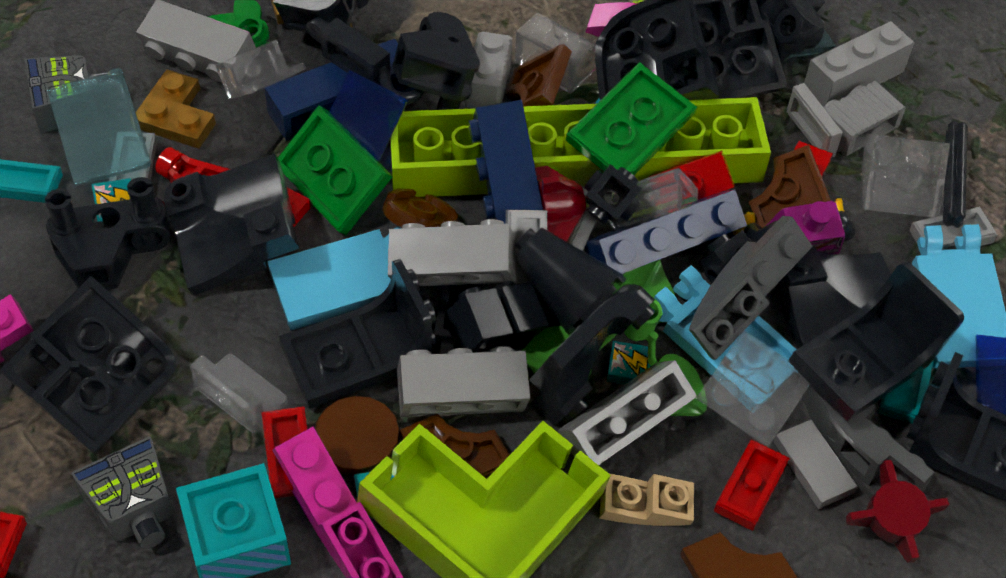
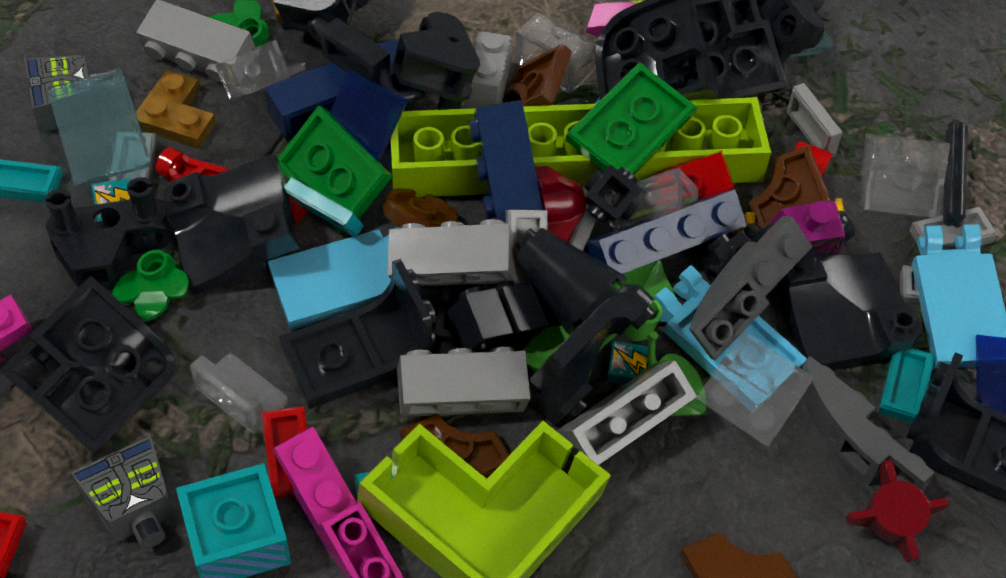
(152, 284): none -> green plate
(323, 207): none -> teal tile
(358, 433): reddish brown tile -> none
(655, 502): tan slope -> none
(751, 484): red plate -> none
(815, 464): light grey tile -> none
(858, 62): light grey brick -> none
(864, 111): light grey brick -> none
(879, 343): black bracket -> none

